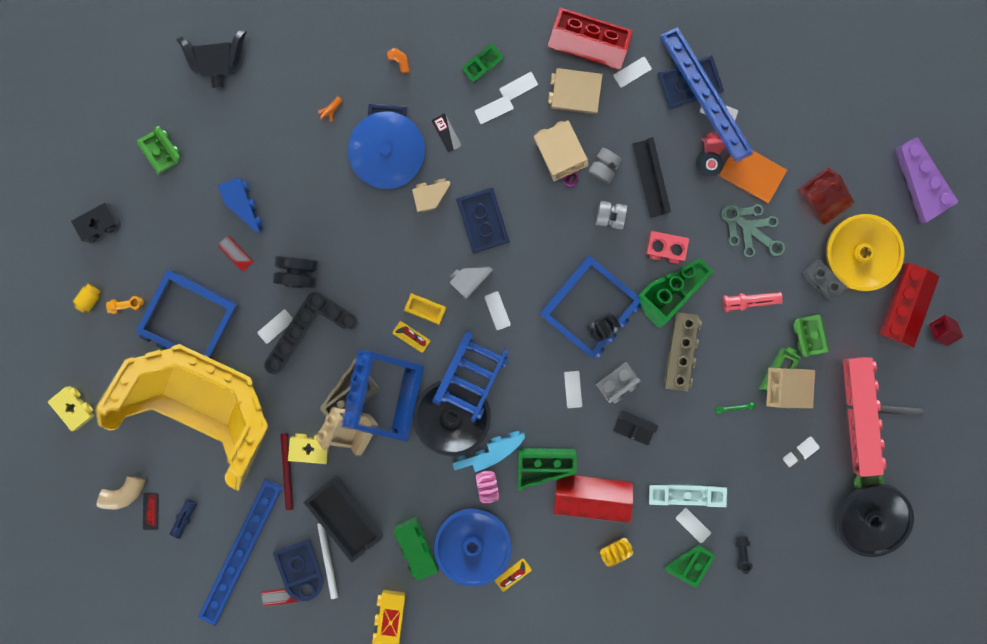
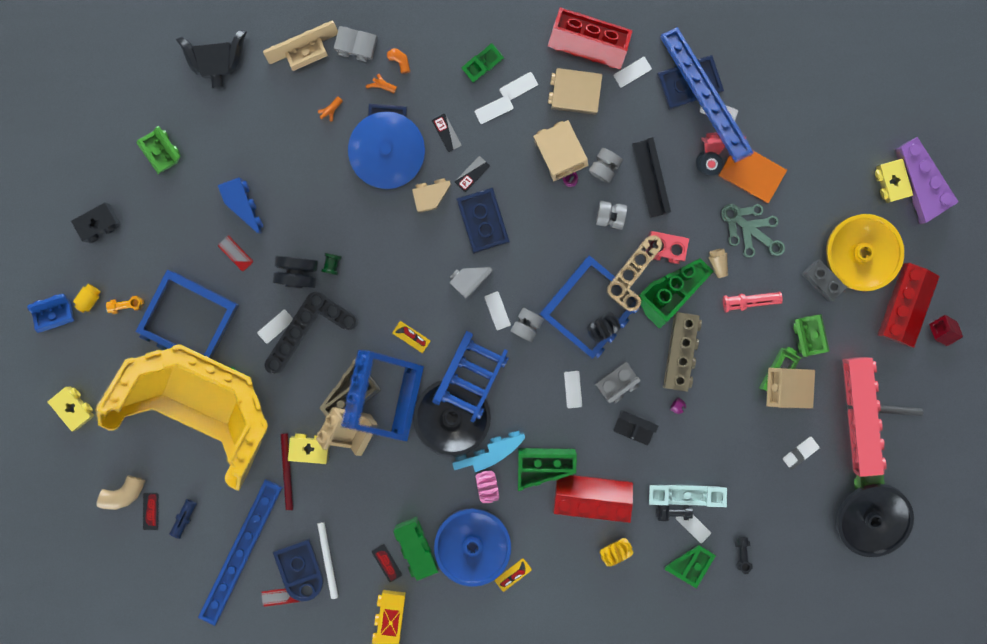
(51, 312): none -> blue bracket
(303, 48): none -> tan bracket
(331, 264): none -> dark green bush
(343, 519): black piece -> none
(355, 43): none -> light grey brick
(380, 83): none -> orange bar
(386, 563): none -> sticker
(425, 309): yellow tile -> none
(472, 174): none -> sticker
(520, 329): none -> light grey wheel
(636, 270): none -> tan beam
(663, 512): none -> black bar
(677, 405): none -> magenta hinge
(719, 262): none -> tan cone
(719, 409): green hinge -> none
(827, 195): clear red bracket -> none
(890, 171): none -> light yellow brick

